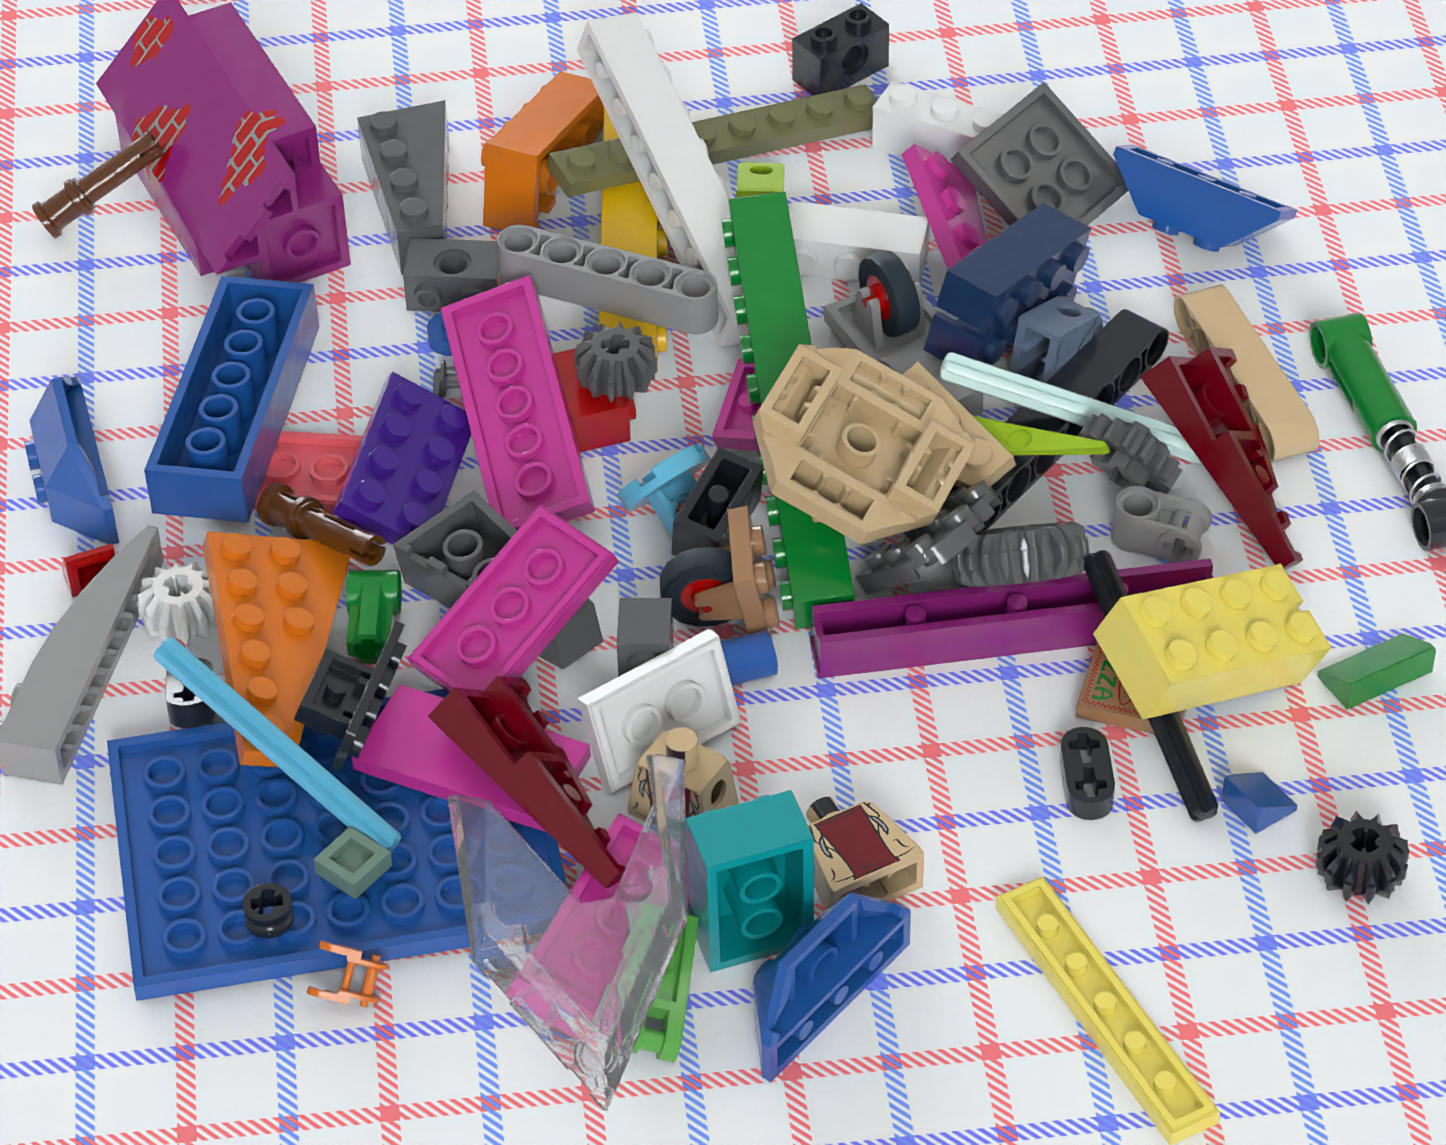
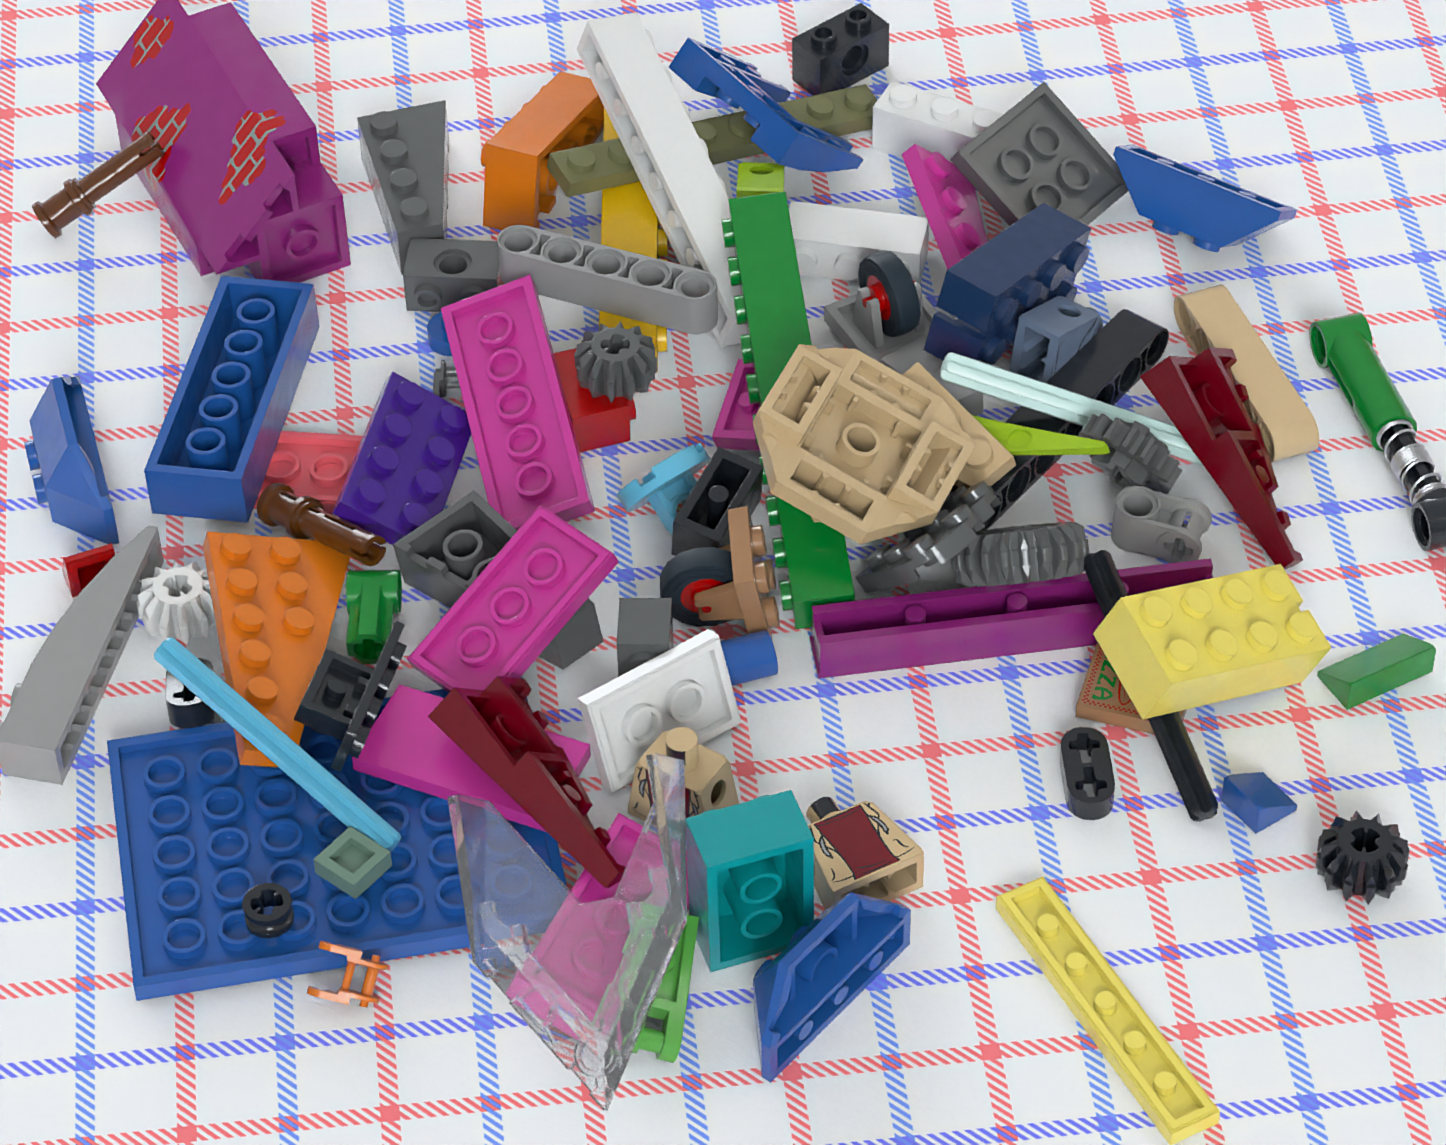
(777, 132): none -> blue wedge

